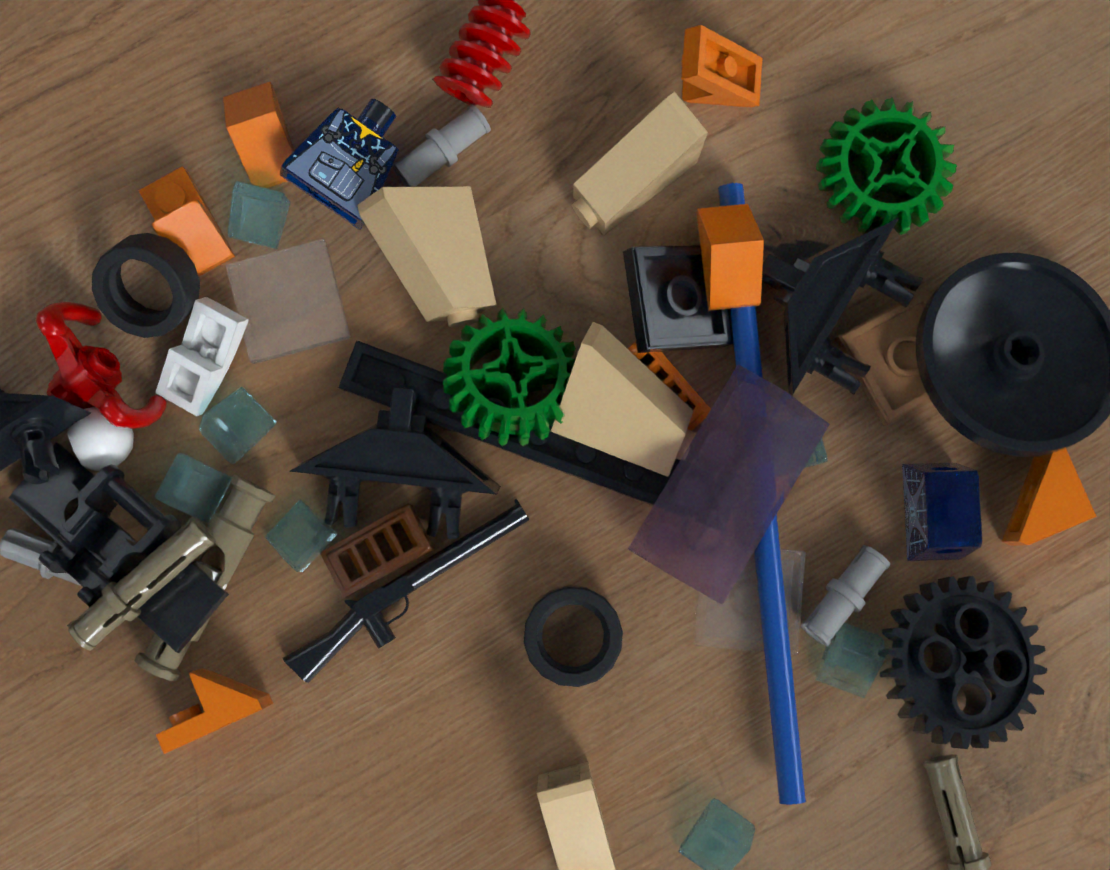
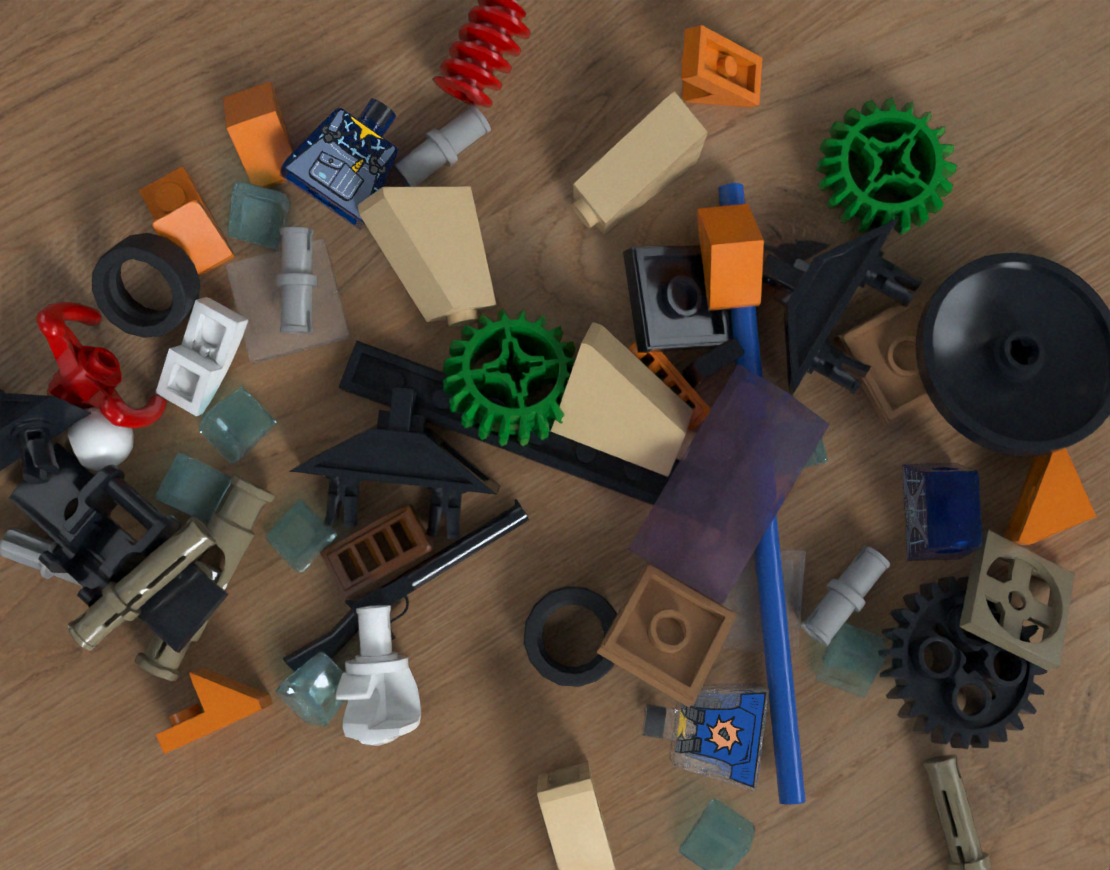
(296, 280): none -> light grey pin
(313, 690): none -> clear light blue slope
(378, 684): none -> white piece
(667, 634): none -> medium nougat tile
(712, 362): none -> black tile
(717, 733): none -> torso
(1052, 617): none -> dark tan piece

